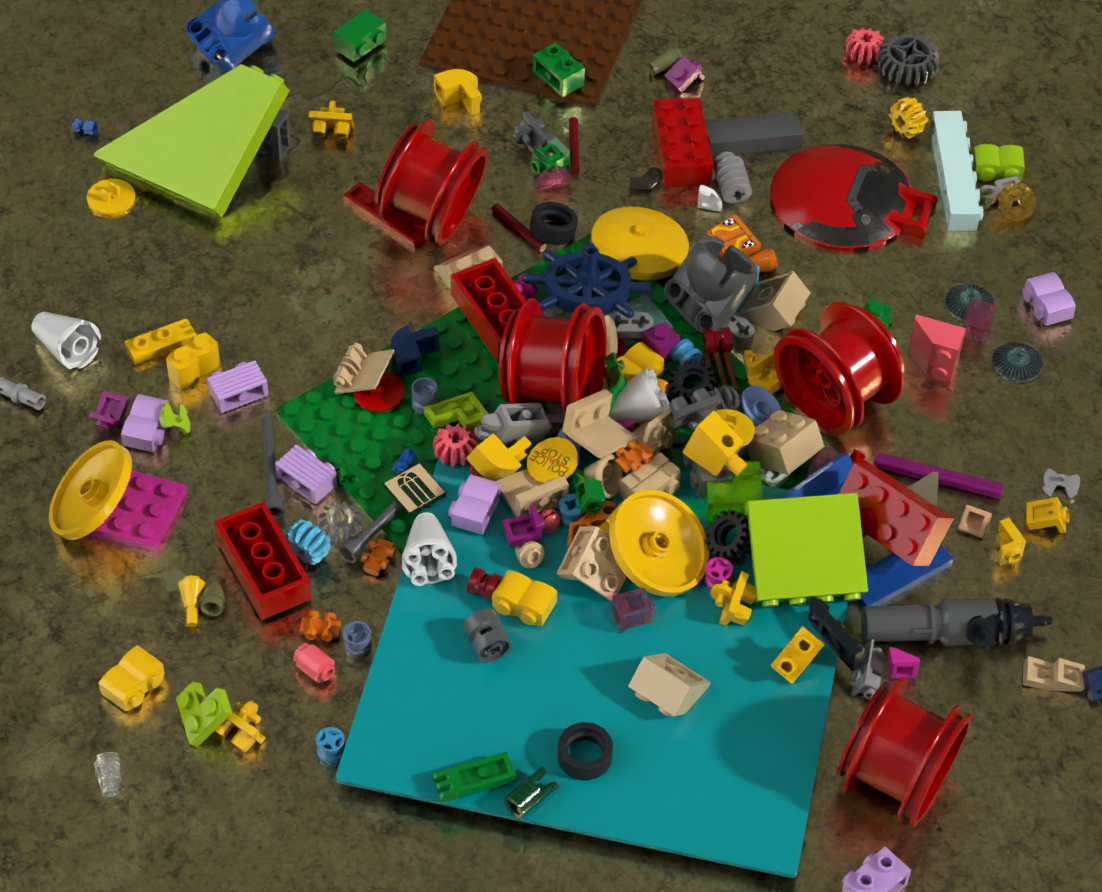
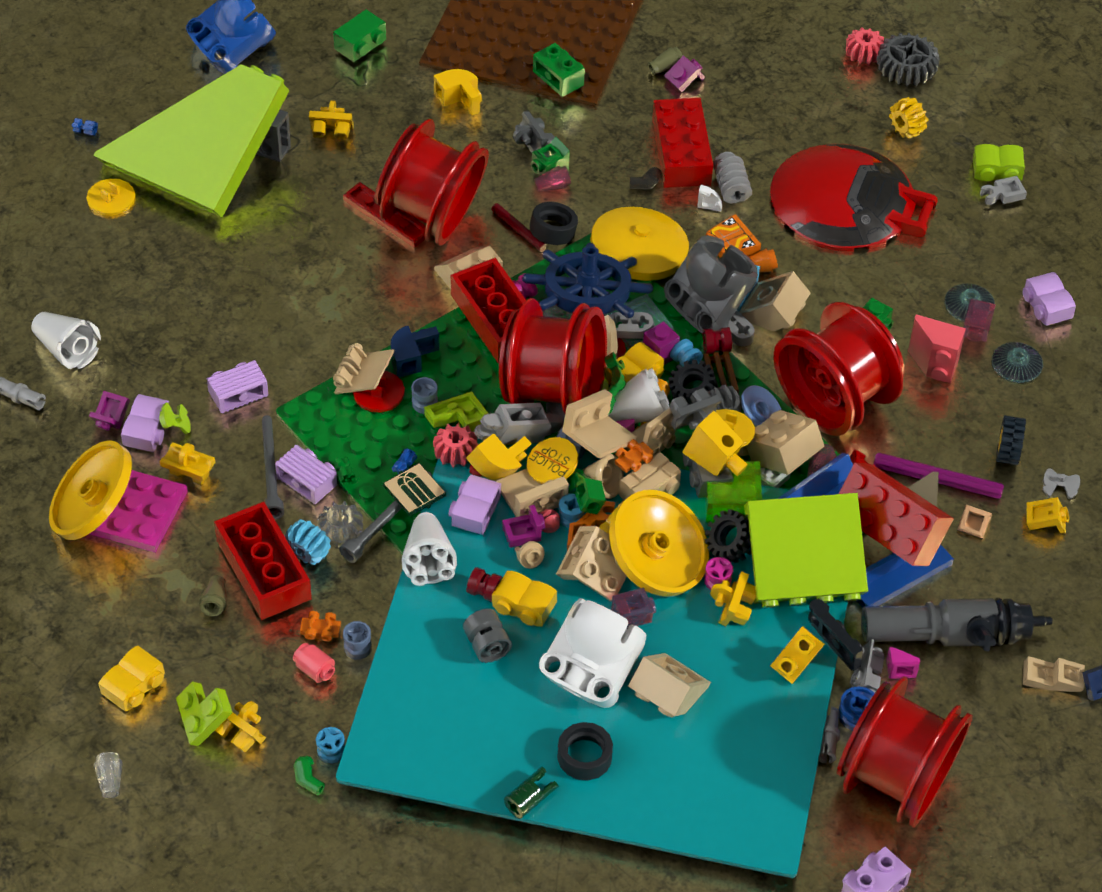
(159, 341): yellow hinge -> none
(188, 462): none -> yellow hips
(191, 590): yellow cone -> none
(193, 360): yellow brick -> none
(304, 776): none -> green arm
(379, 556): orange piece -> none
(474, 777): green hinge -> none
(574, 145): dark red bar -> none
(593, 652): none -> white piece
(754, 133): dark grey slope -> none
(761, 370): yellow slope -> none
(830, 737): none -> light grey pin
(849, 704): none -> blue wheel
(955, 171): light aqua brick -> none
(1010, 542): yellow bracket -> none
(1011, 440): none -> black wheel
(1026, 201): clear yellow gear -> none

